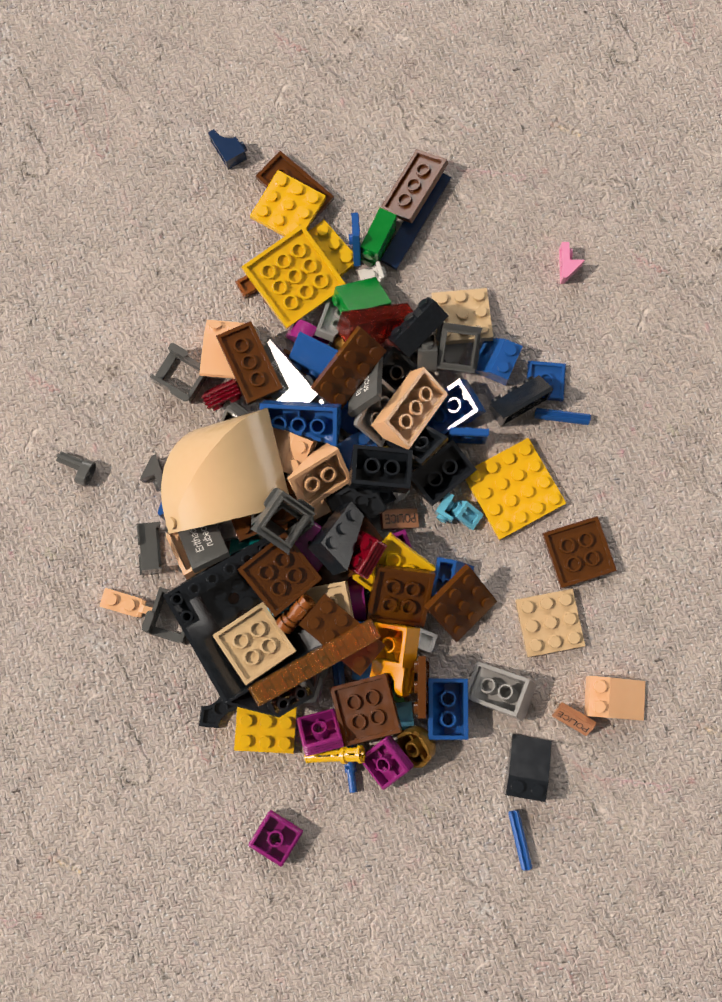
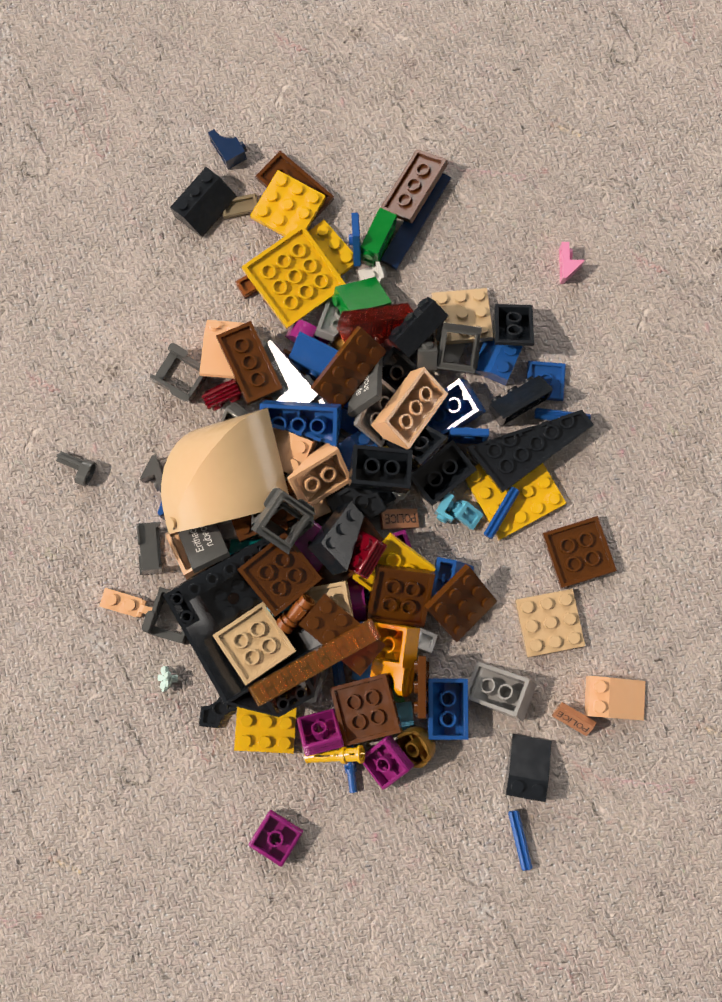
(166, 678): none -> light aqua plant
(203, 202): none -> black slope
(241, 206): none -> dark tan tile
(501, 512): none -> blue axle
(513, 325): none -> black slope
(522, 451): none -> black wing

